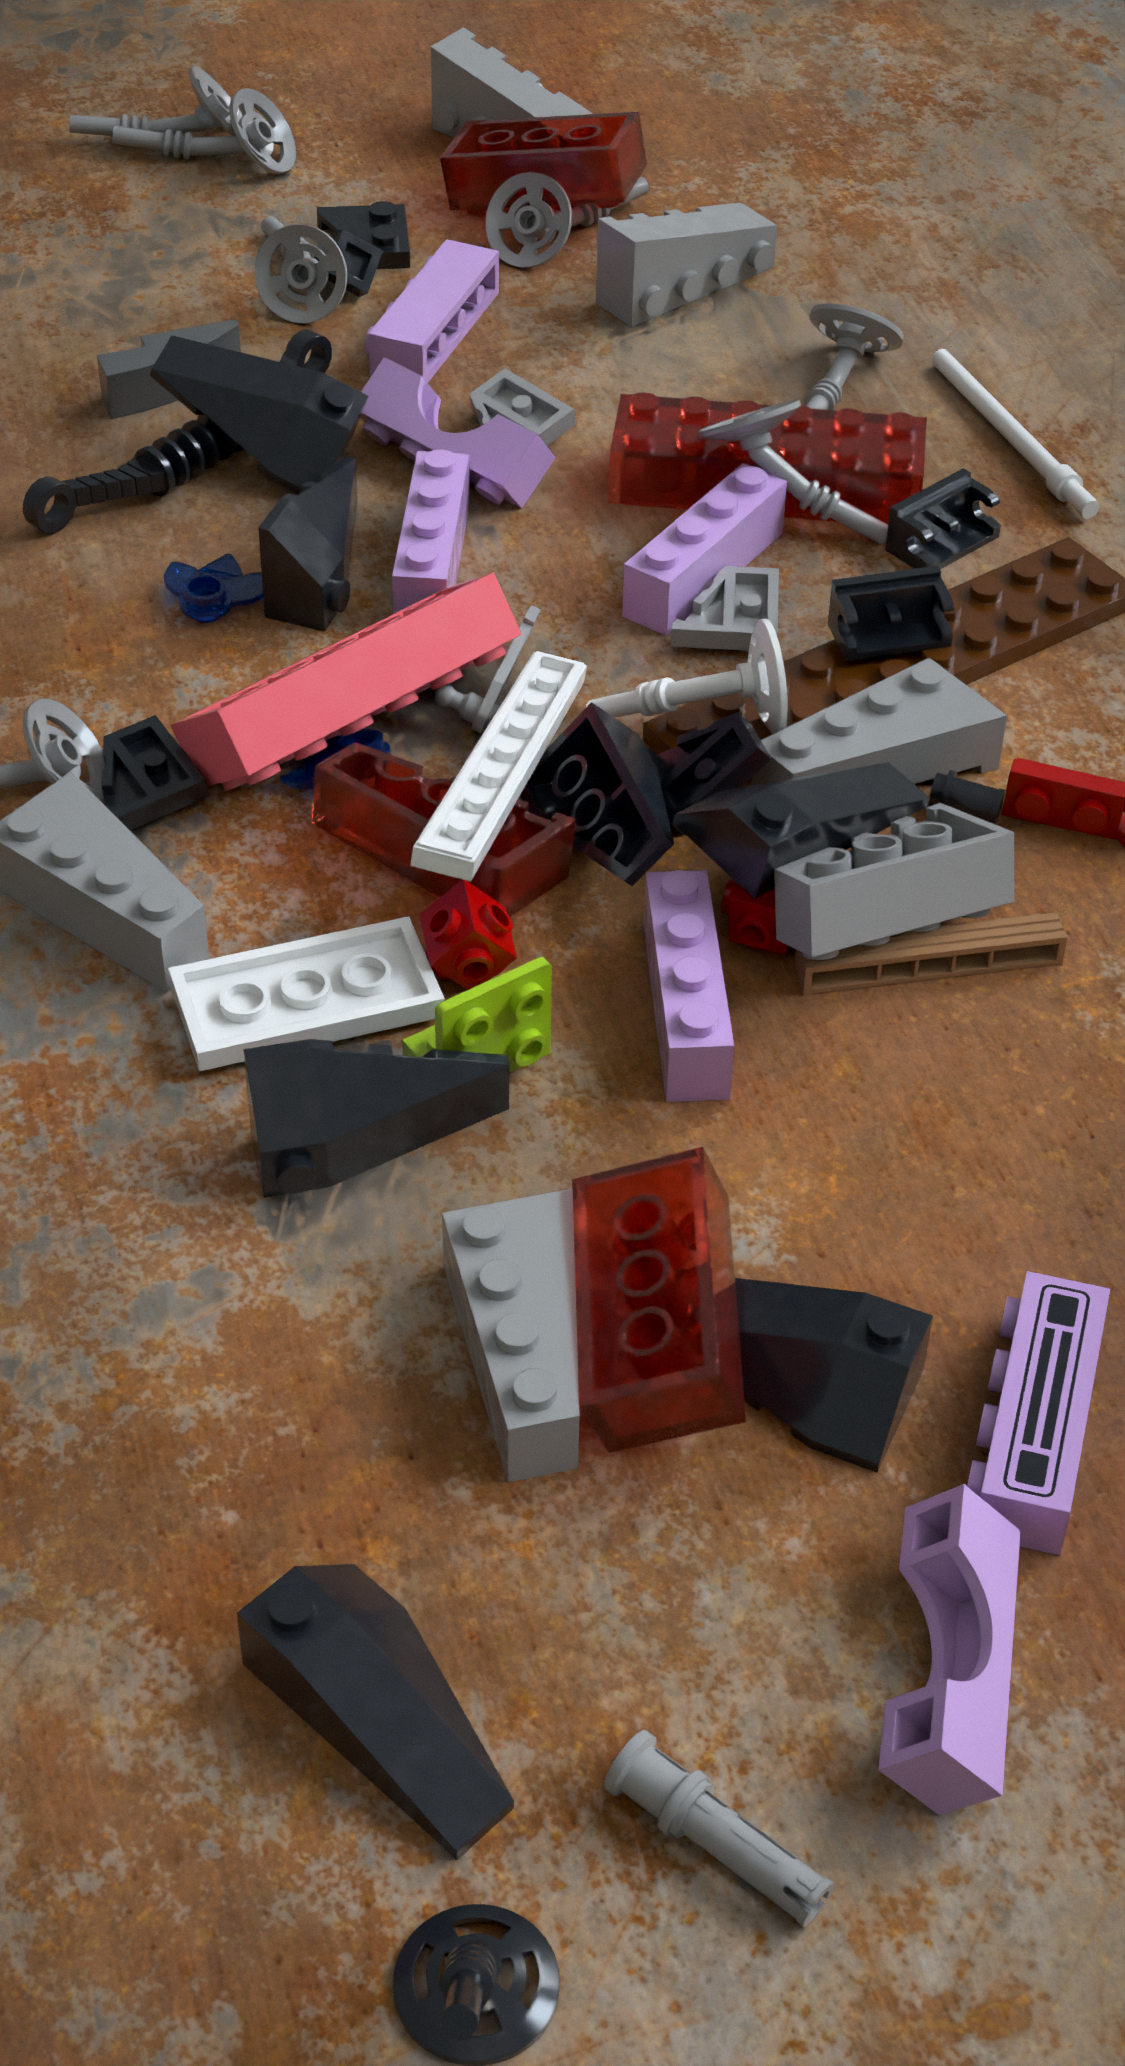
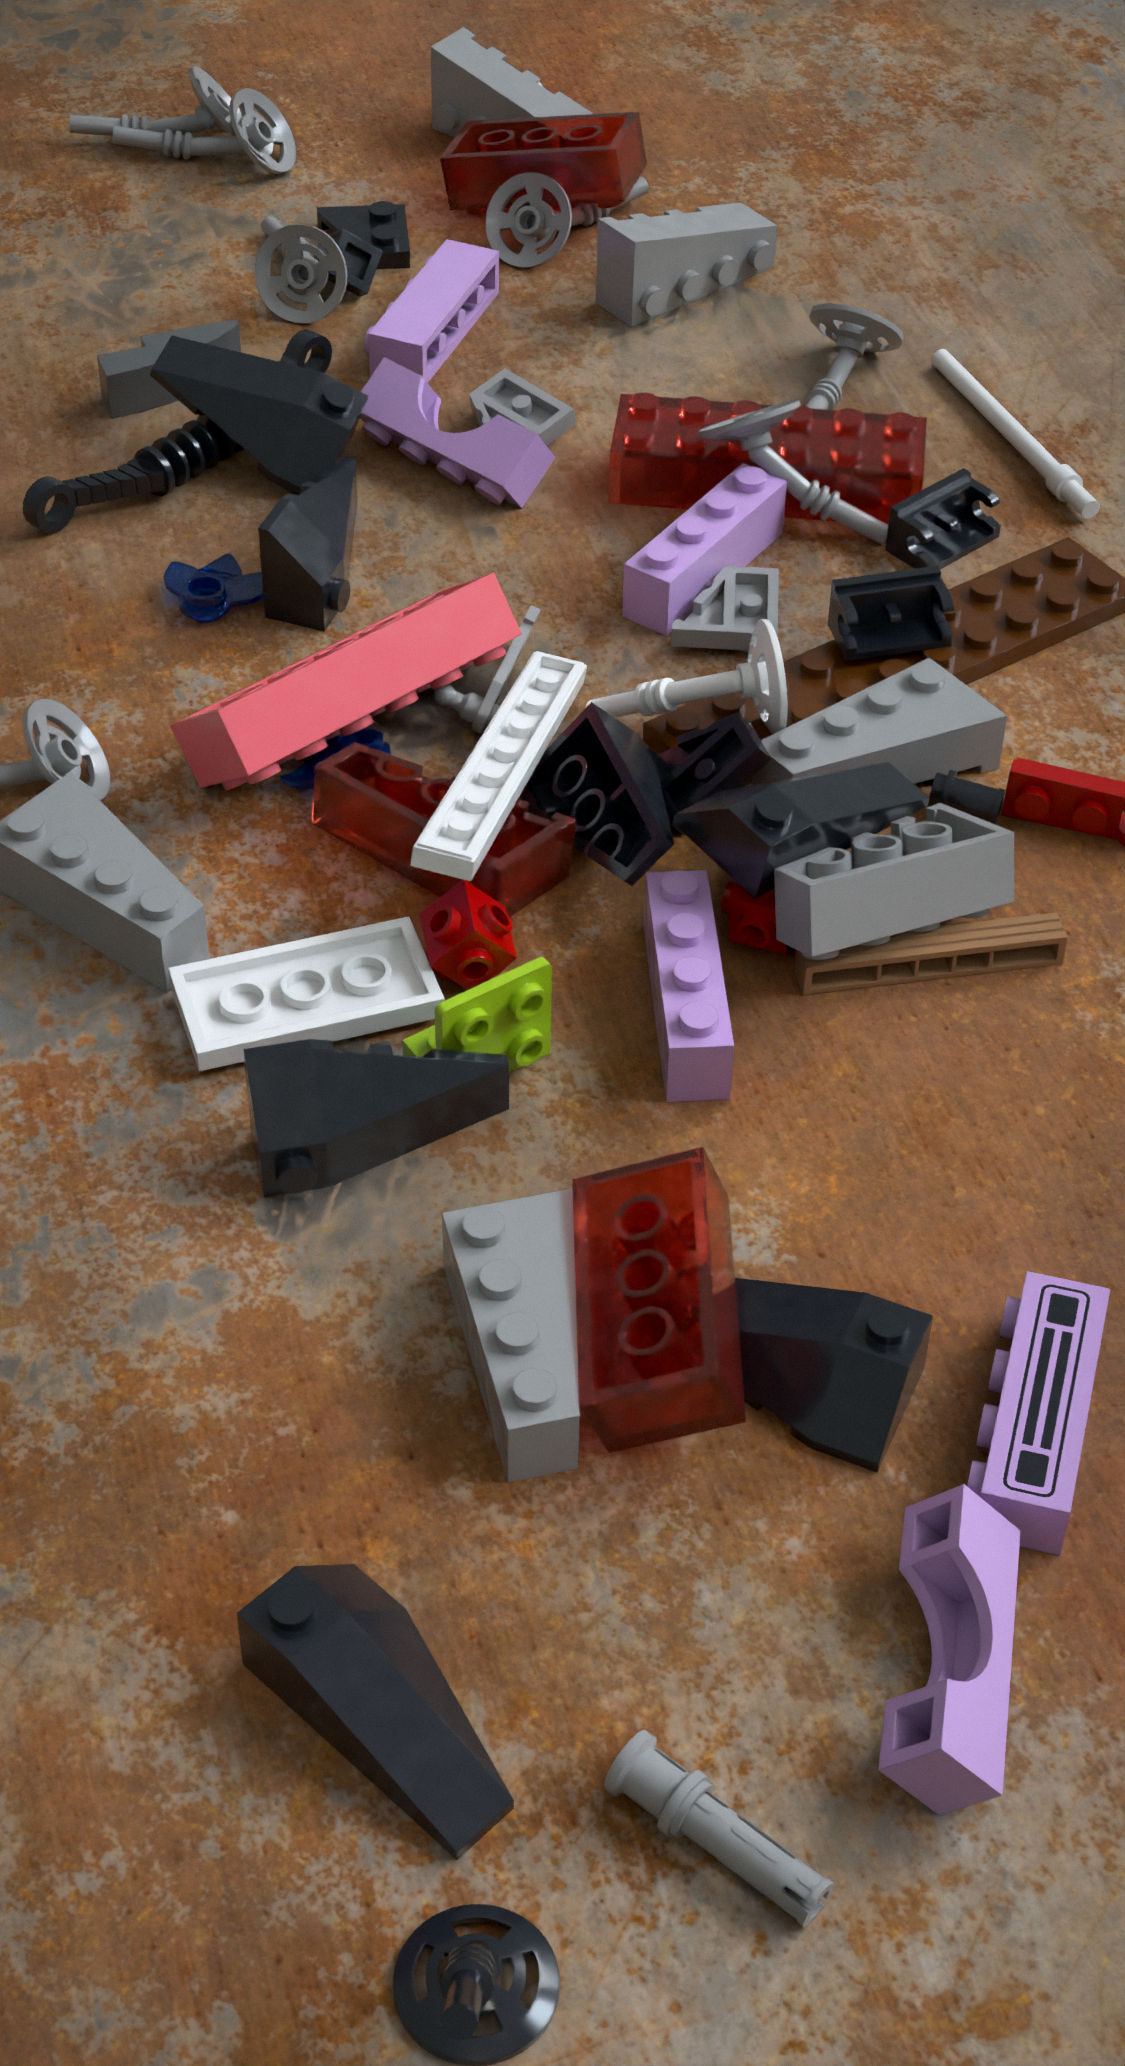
(148, 774): black wing -> none
(432, 527): lavender brick -> none

